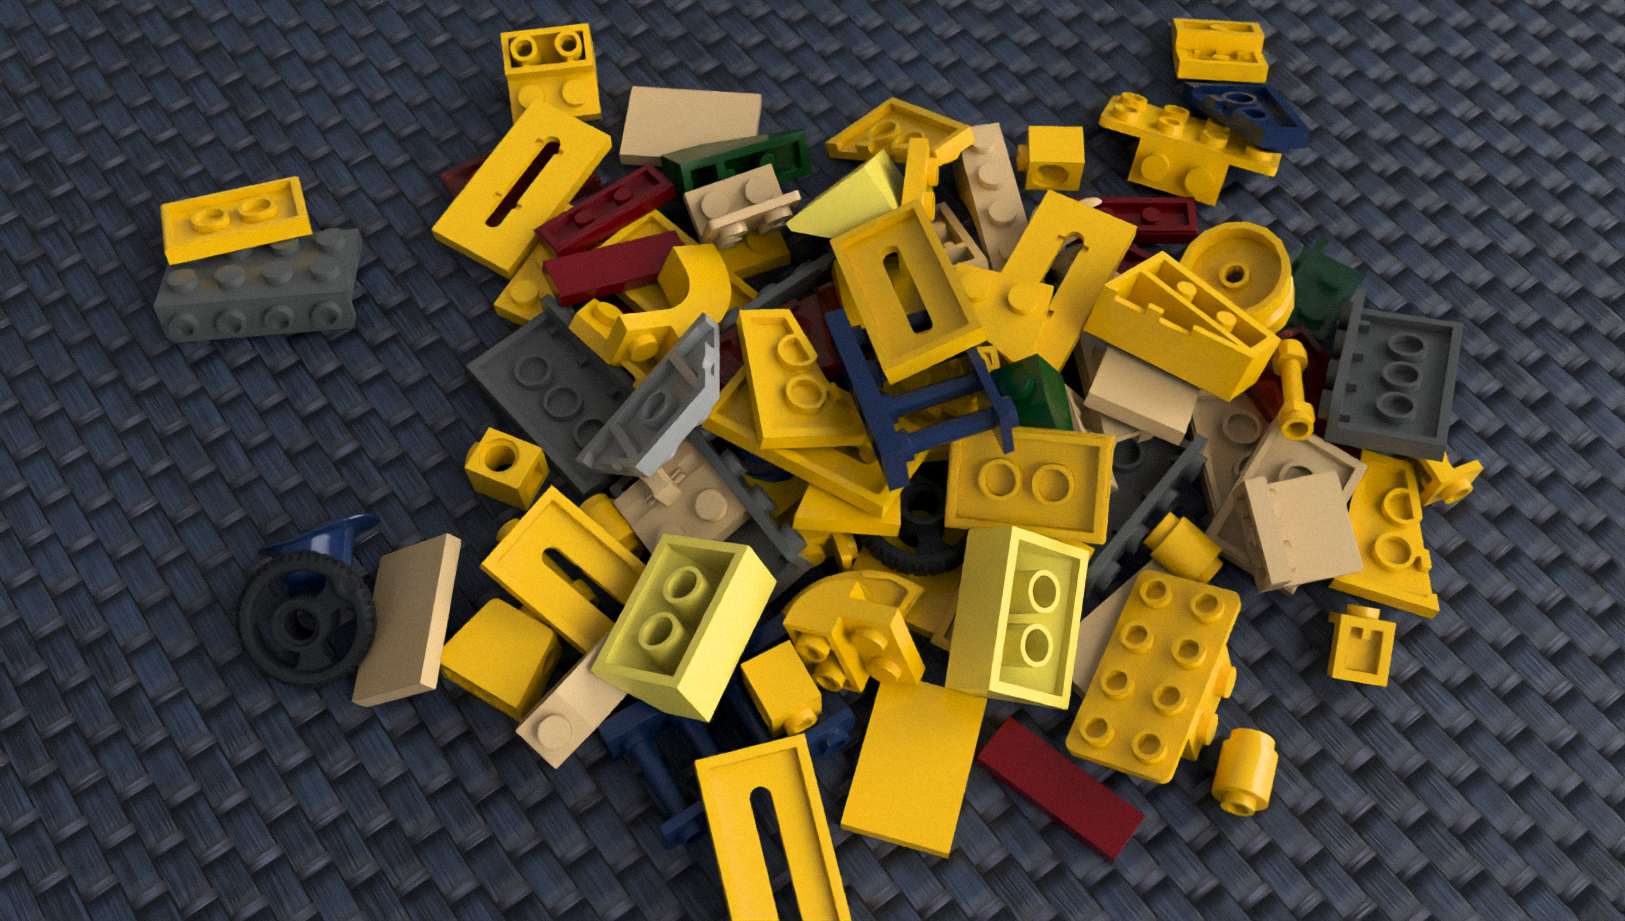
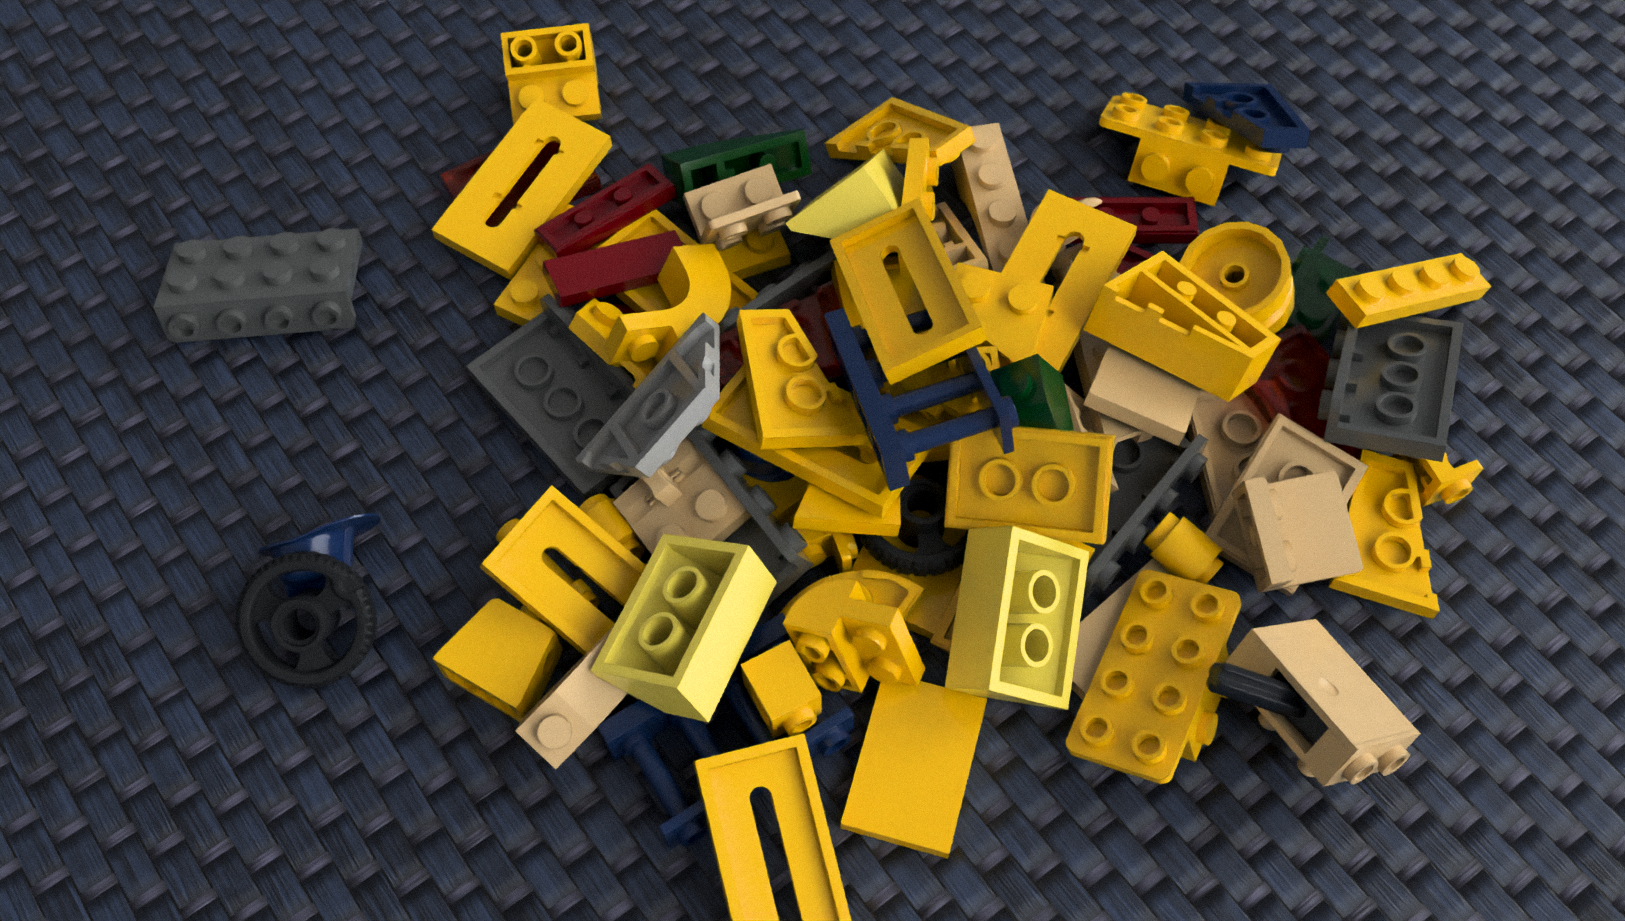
(234, 220): yellow tile -> none
(412, 618): tan tile -> none
(516, 484): yellow brick -> none
(681, 118): tan tile -> none
(1052, 158): yellow brick -> none
(1060, 789): dark red tile -> none
(1218, 50): yellow slope -> none
(1245, 772): yellow brick -> none
(1295, 415): yellow bar -> none
(1316, 702): none -> tan piece
(1361, 646): yellow bracket -> none
(1408, 290): none -> yellow plate

